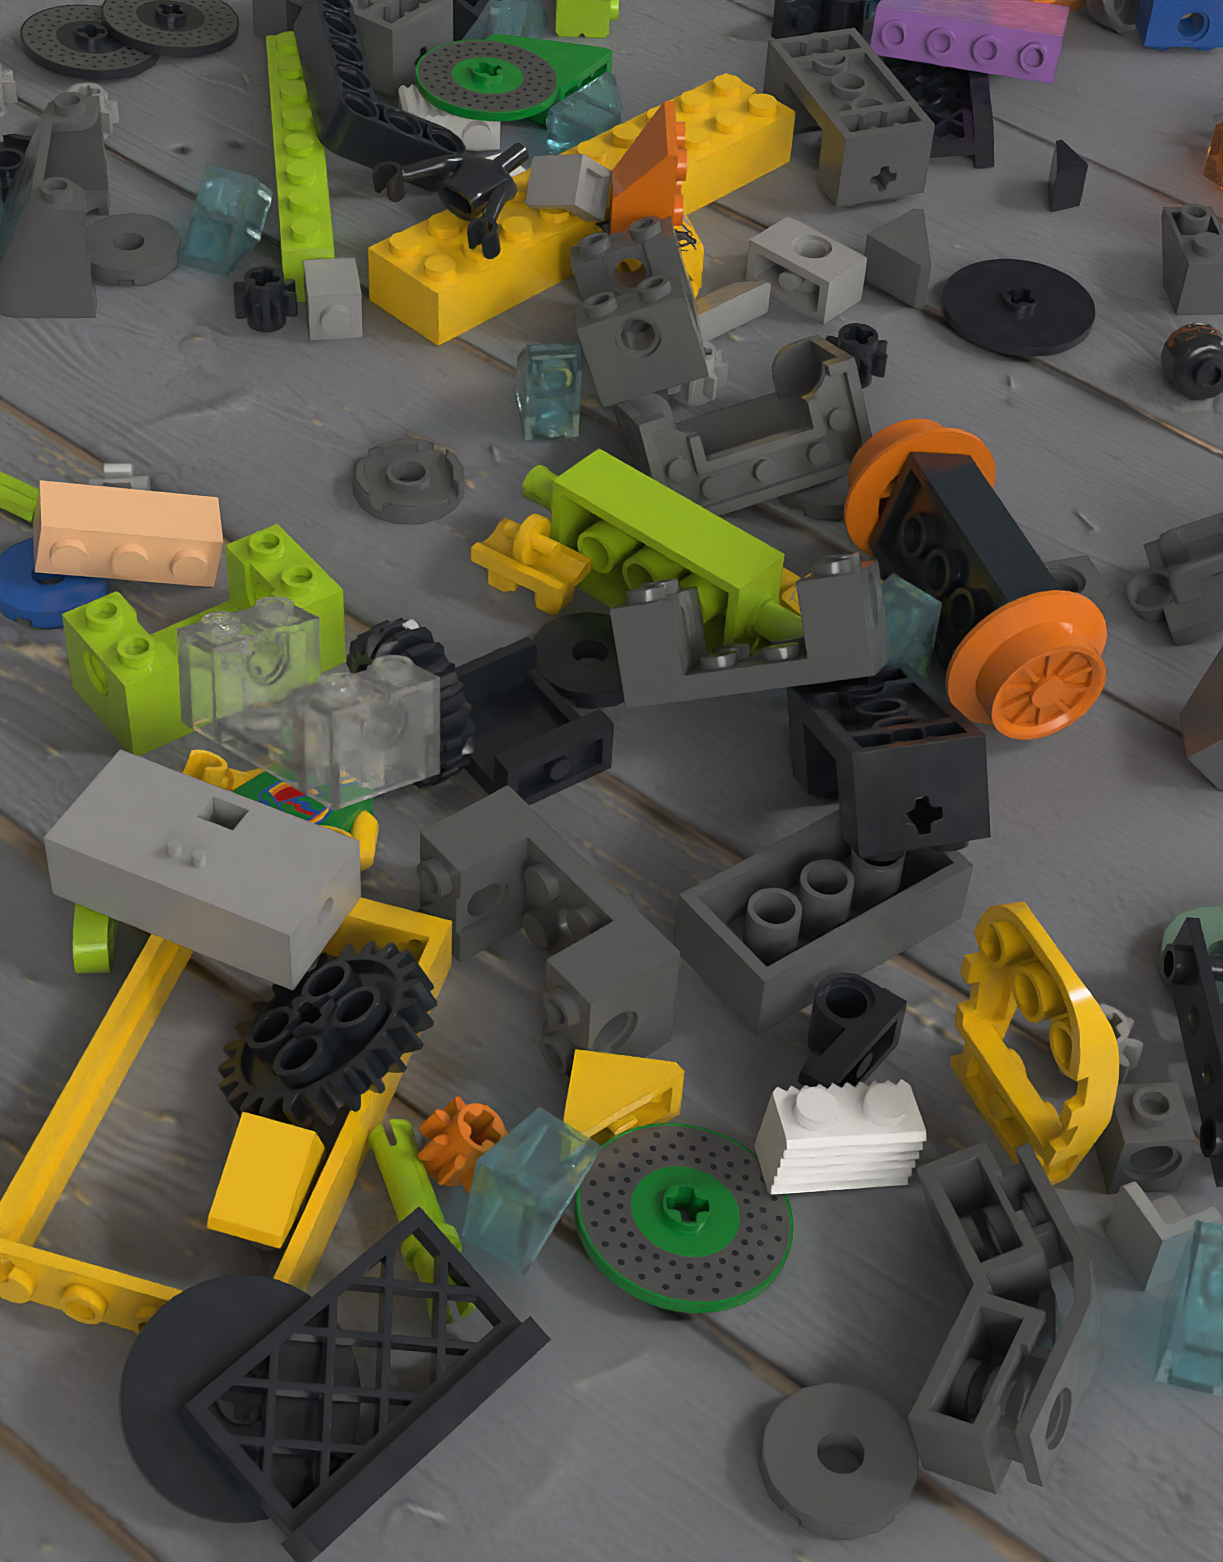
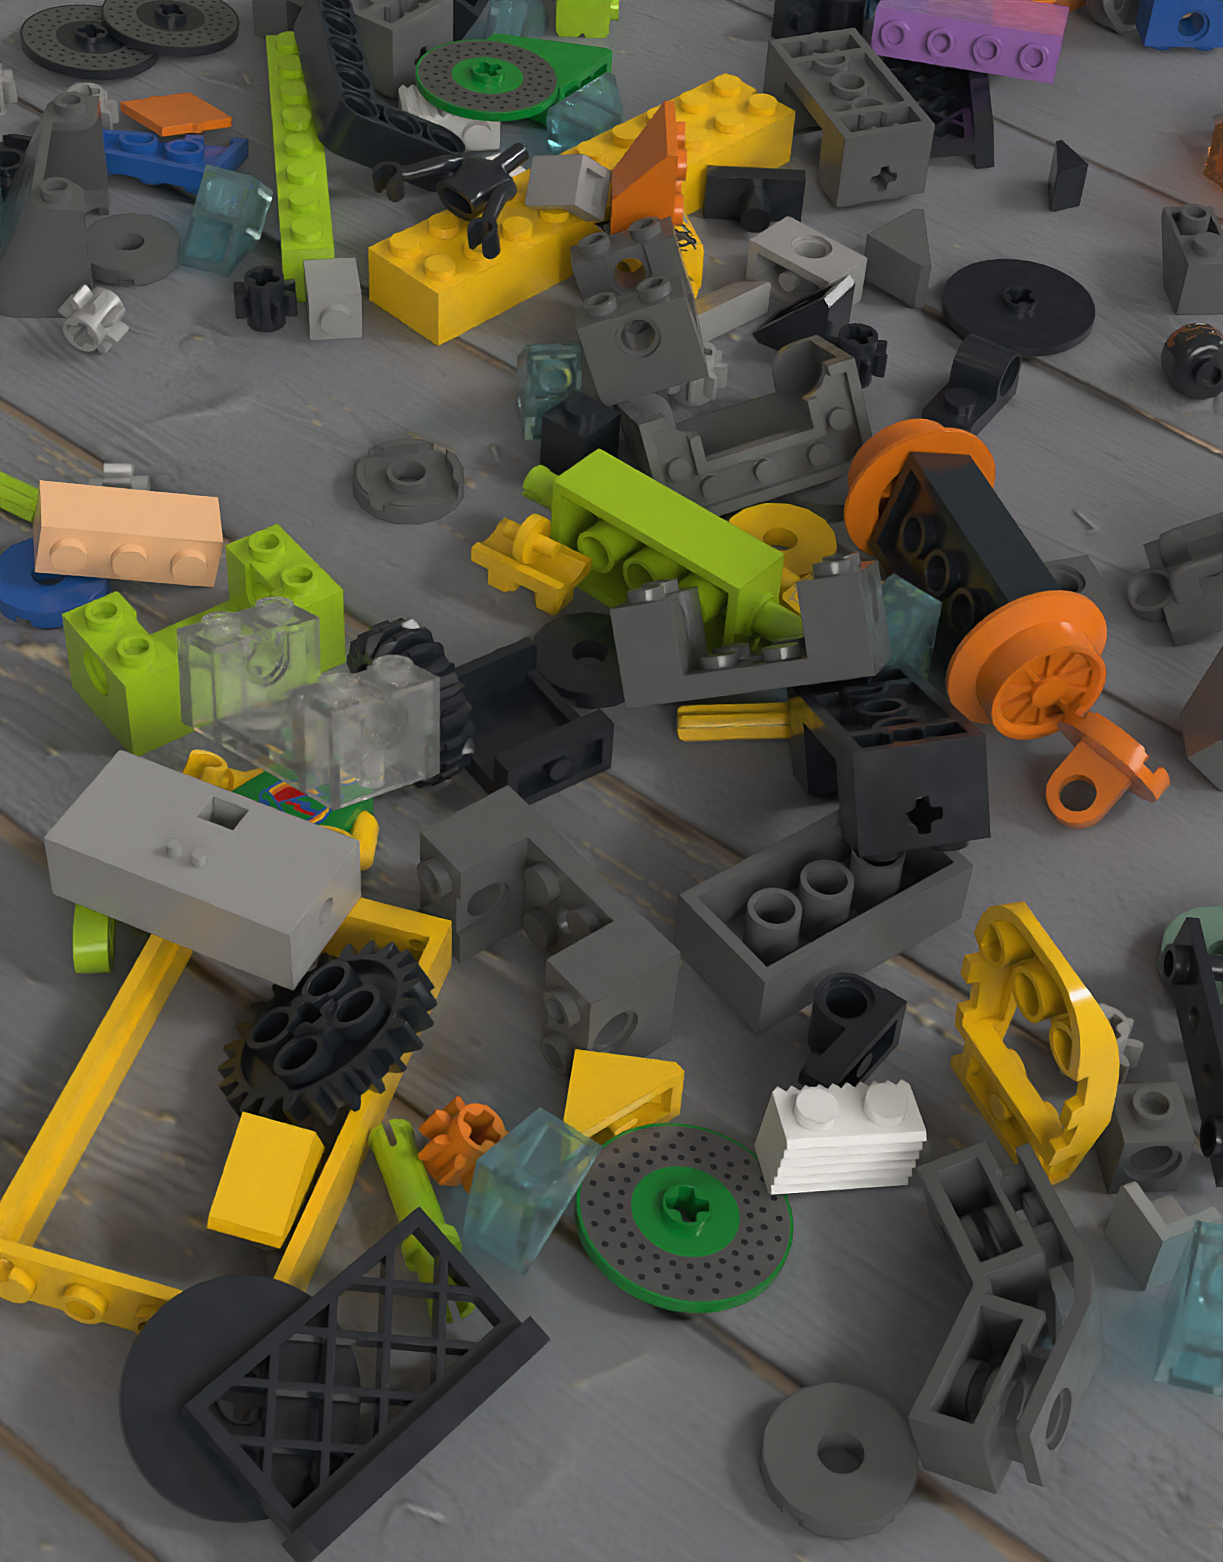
(93, 319): none -> light grey gear
(172, 162): none -> blue wing
(175, 114): none -> orange piece
(576, 430): none -> black brick
(733, 722): none -> yellow axle
(753, 195): none -> black tile
(793, 527): none -> yellow tile
(814, 314): none -> black slope
(978, 386): none -> black plate
(1107, 761): none -> orange tile

